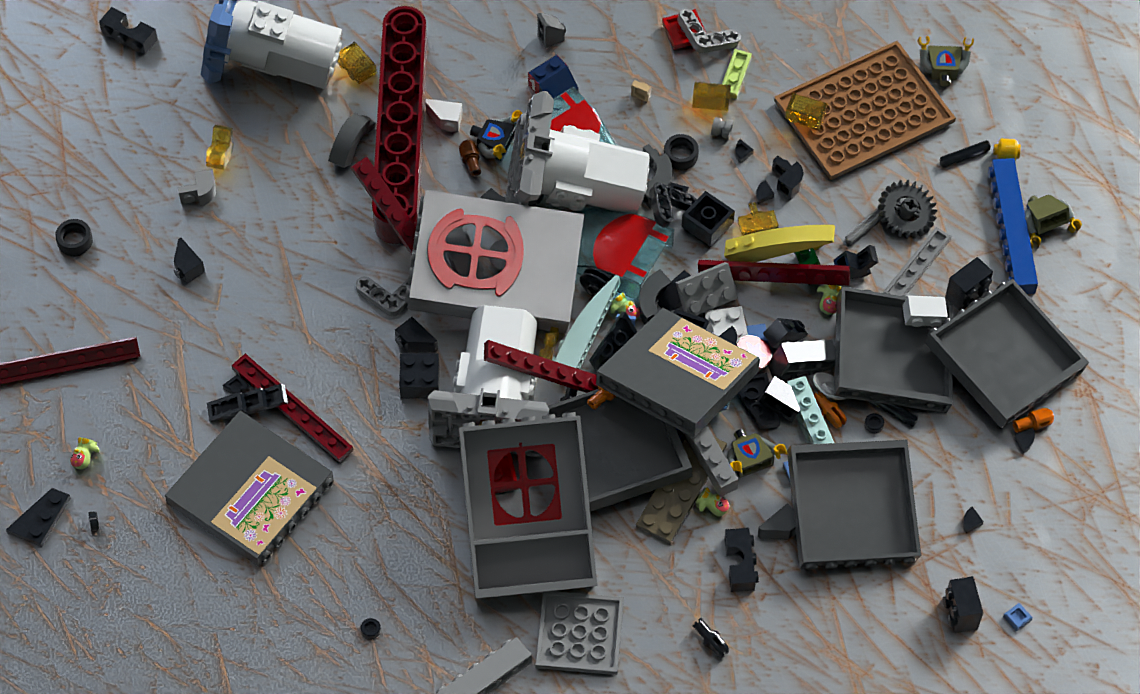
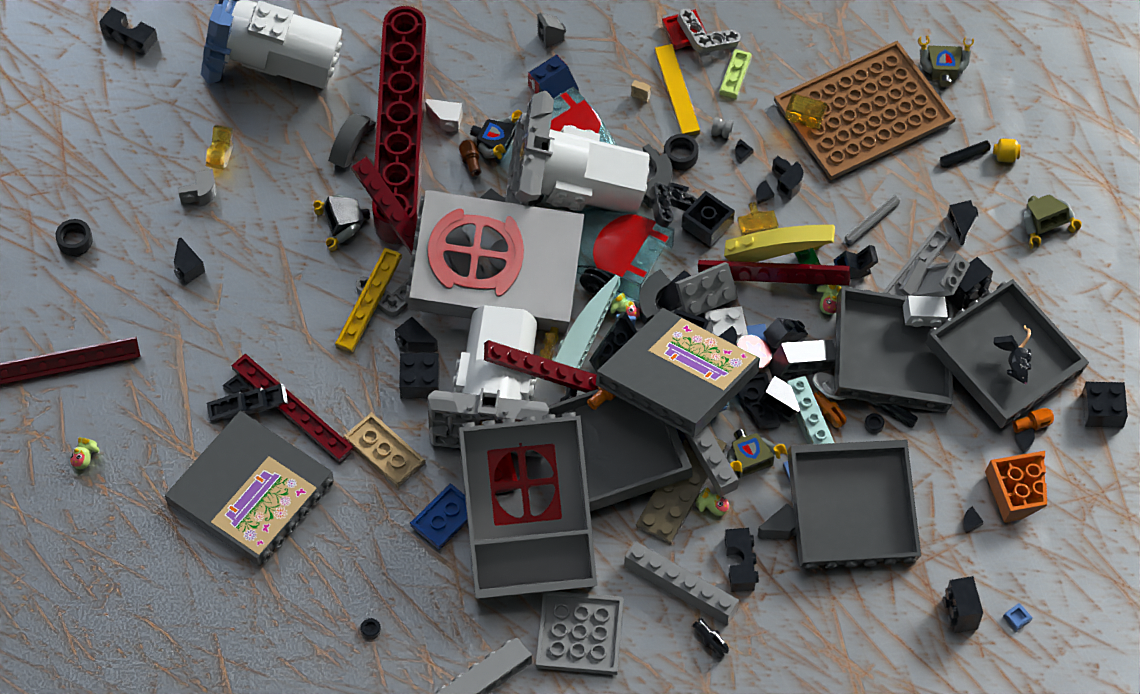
(40, 518): black wing -> none
(93, 520): black tile -> none
(342, 216): none -> torso
(357, 63): clear yellow brick -> none
(368, 300): none -> yellow tile
(384, 450): none -> tan tile
(442, 517): none -> blue plate
(677, 90): none -> yellow tile
(681, 583): none -> light grey brick
(711, 96): clear yellow brick -> none
(909, 207): dark grey gear -> none
(935, 279): none -> light grey panel
(962, 219): none -> black slope
(1005, 343): none -> black tile
(1013, 224): blue brick -> none
(1018, 484): none -> orange wedge
(1019, 361): none -> black animal
(1104, 404): none -> black brick

